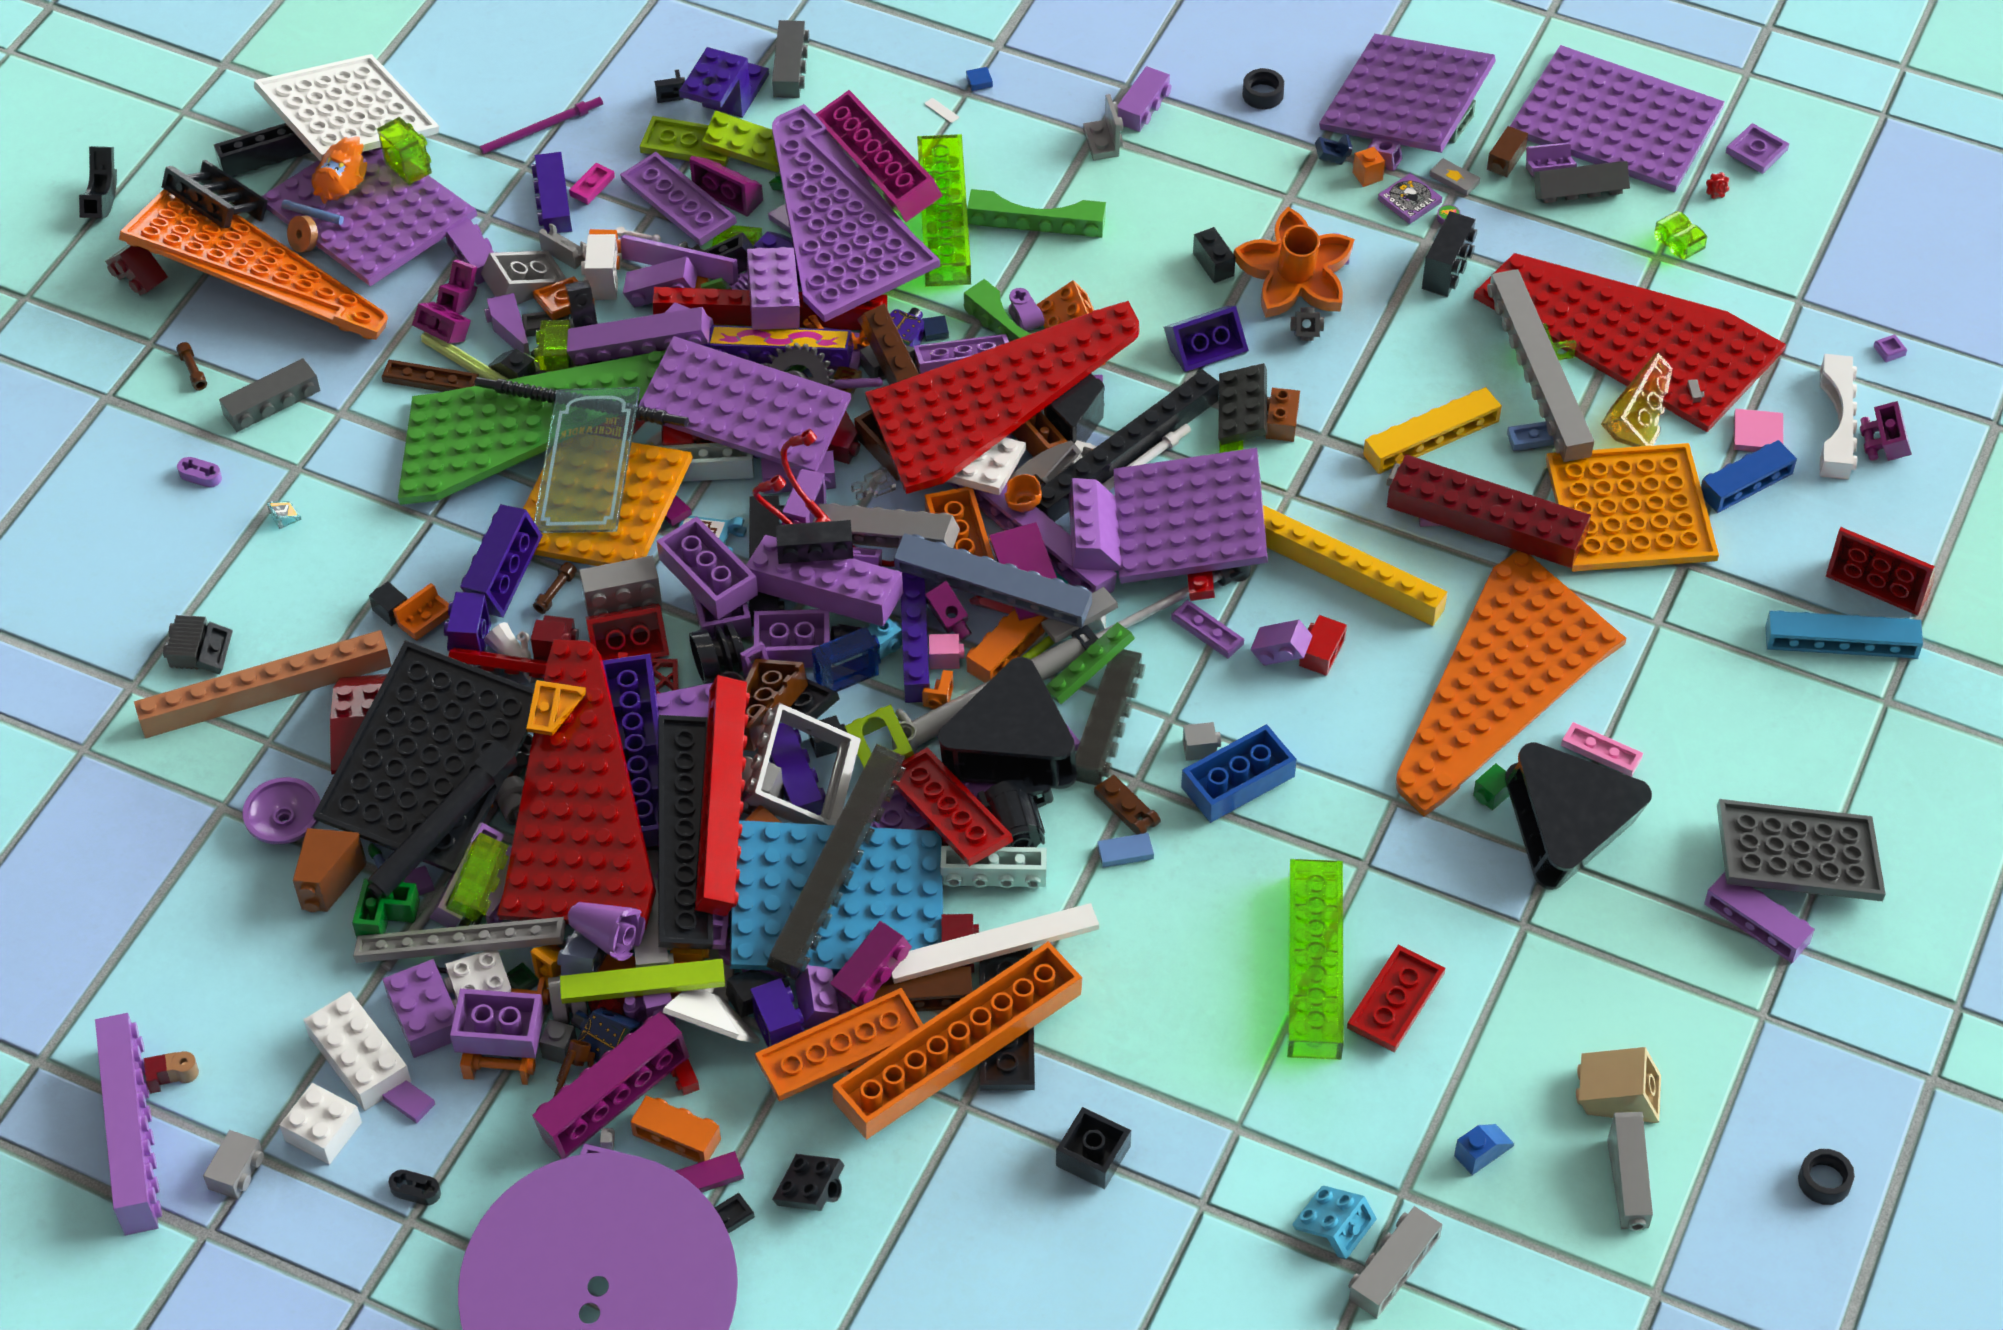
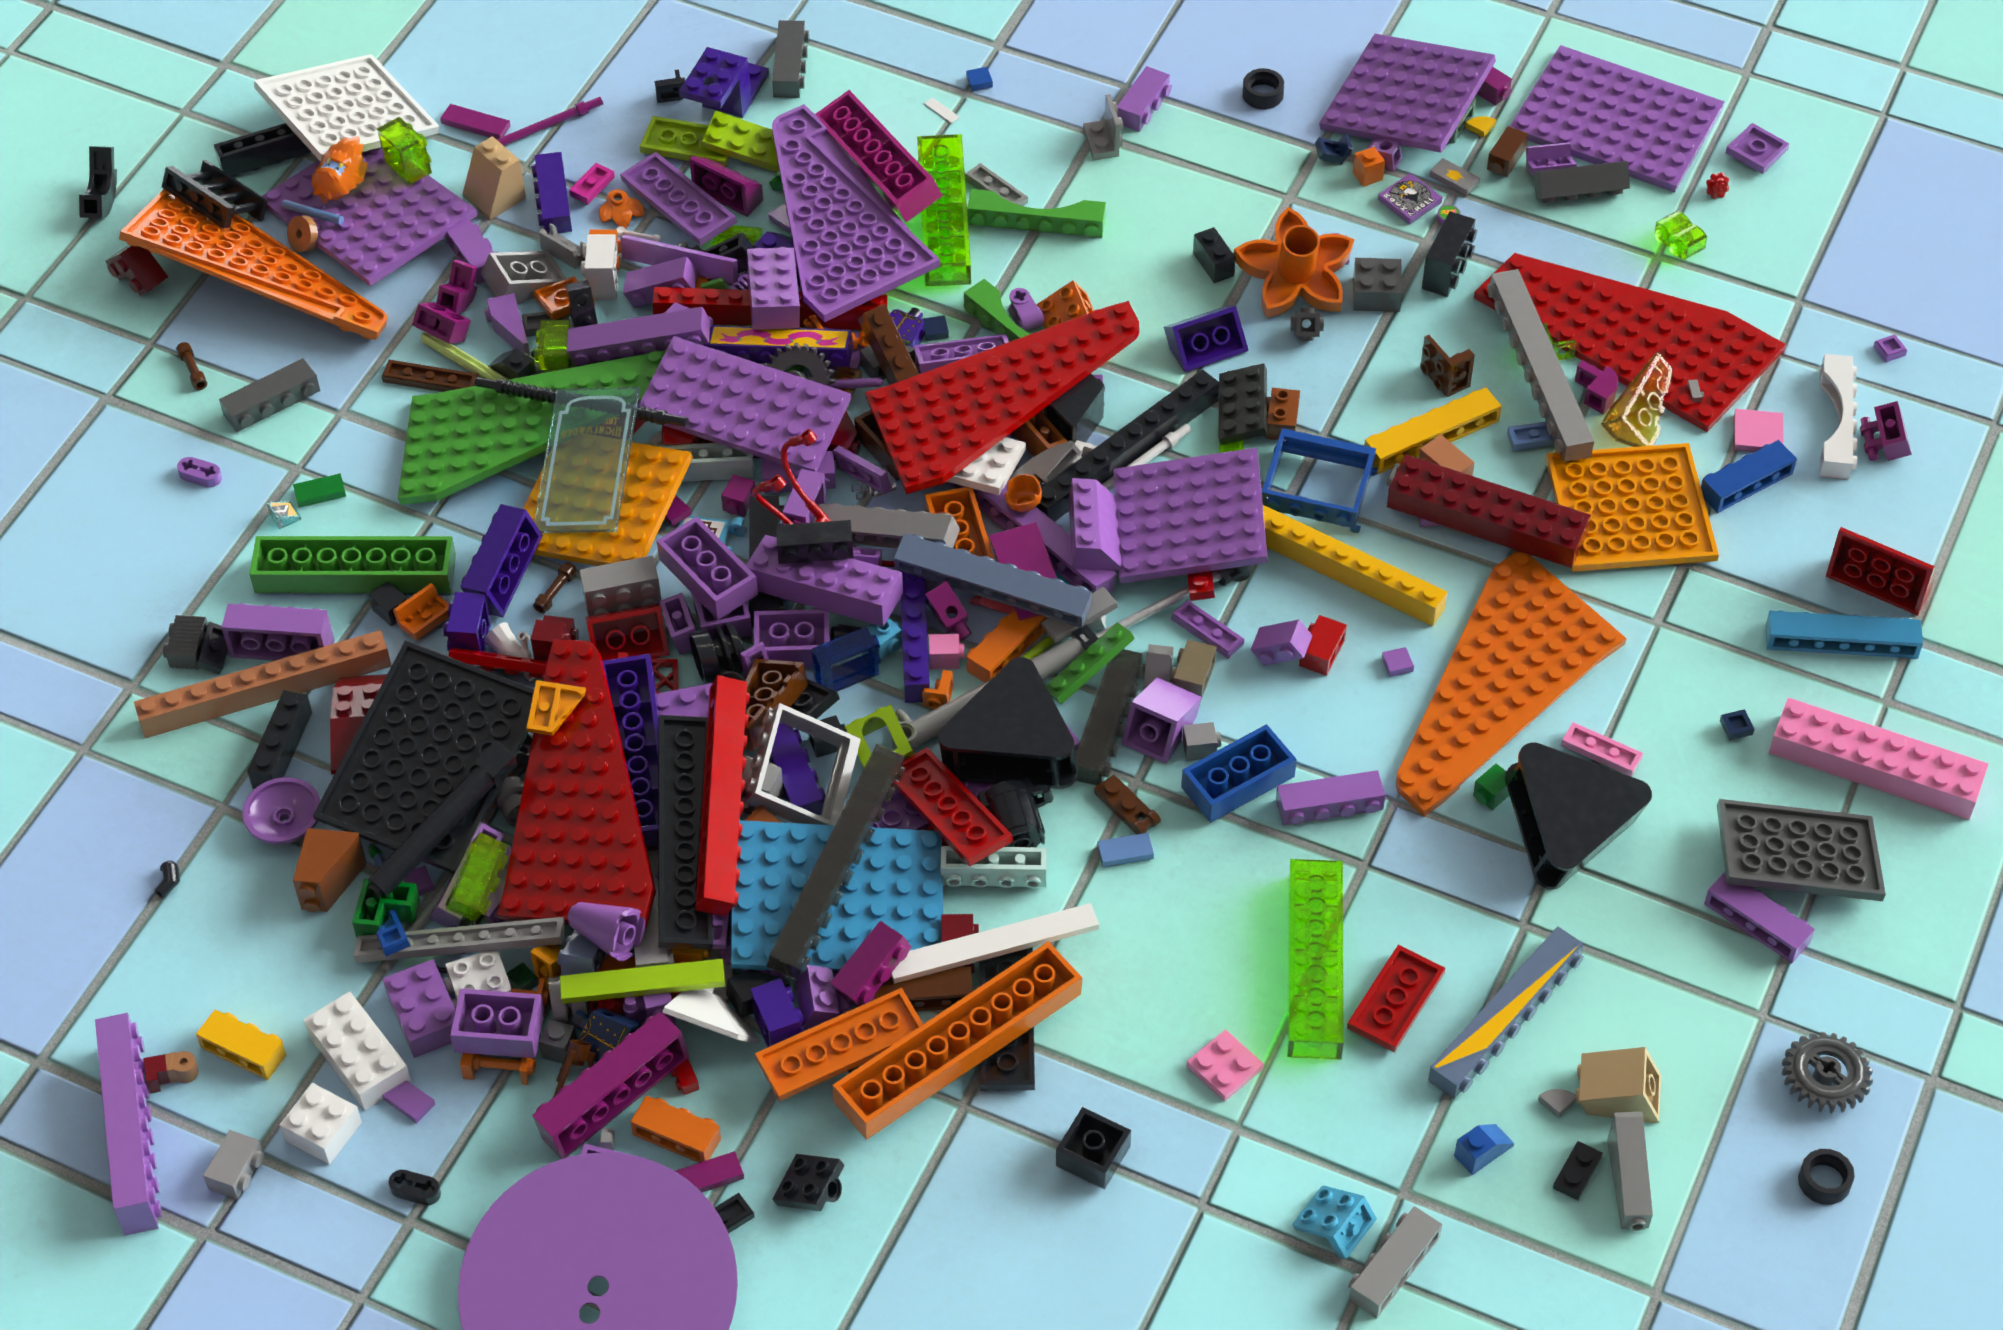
(171, 878): none -> black arm
(241, 1044): none -> yellow brick
(274, 631): none -> medium lavender brick
(280, 738): none -> black brick
(319, 490): none -> green tile
(351, 563): none -> bright green brick
(392, 935): none -> blue tile
(475, 121): none -> magenta tile
(494, 179): none -> tan slope
(620, 211): none -> orange plate
(679, 621): none -> medium lavender brick
(737, 495): none -> magenta brick
(862, 470): none -> medium lavender tile
(985, 179): none -> light grey tile
(1158, 664): none -> light grey slope
(1158, 719): none -> medium lavender slope
(1194, 667): none -> dark tan brick
(1225, 1065): none -> bright pink plate
(1326, 450): none -> blue window
(1330, 797): none -> medium lavender brick
(1377, 284): none -> dark grey brick
(1397, 661): none -> medium lavender tile
(1445, 454): none -> nougat brick
(1447, 373): none -> reddish brown bracket
(1481, 125): none -> yellow tile
(1495, 87): none -> magenta brick
(1506, 1012): none -> sand blue brick
(1557, 1100): none -> light grey tile
(1577, 1170): none -> black plate
(1600, 386): none -> magenta brick
(1736, 724): none -> dark blue plate
(1827, 1071): none -> dark grey gear
(1878, 758): none -> bright pink brick

